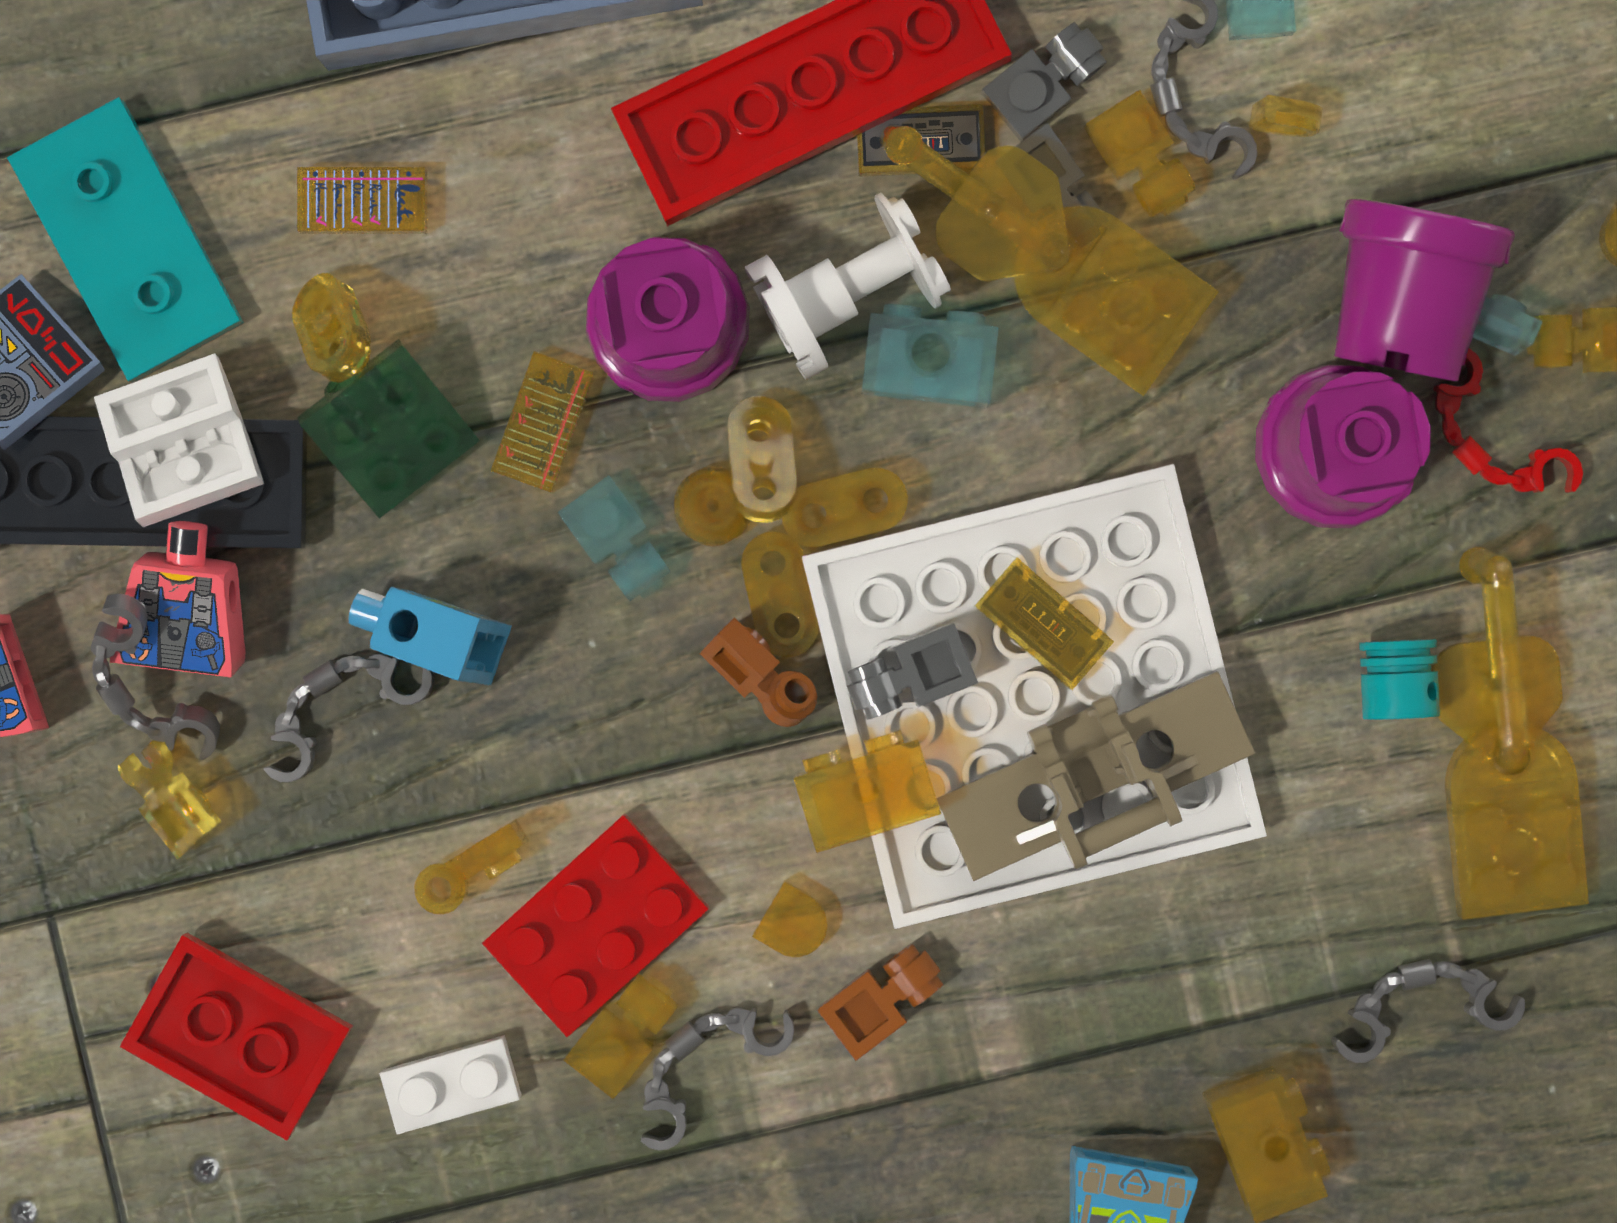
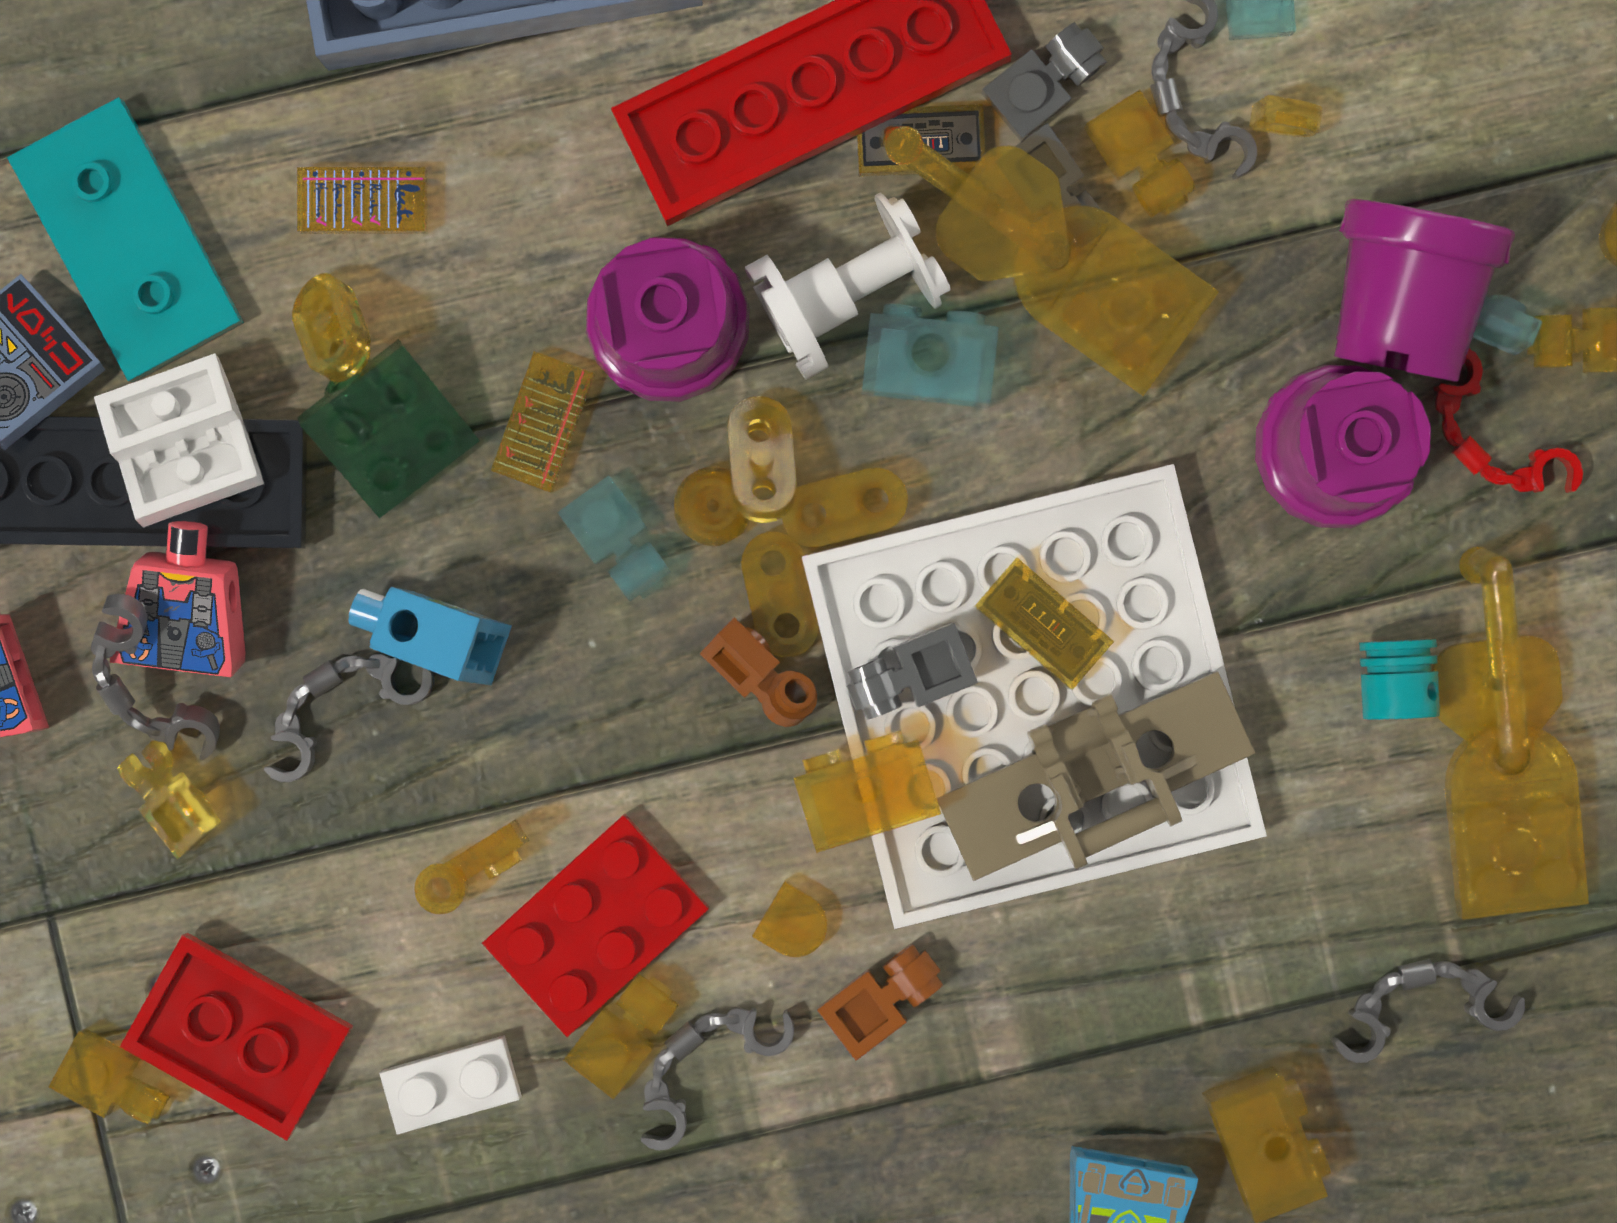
(100, 1076): none -> clear yellow plate

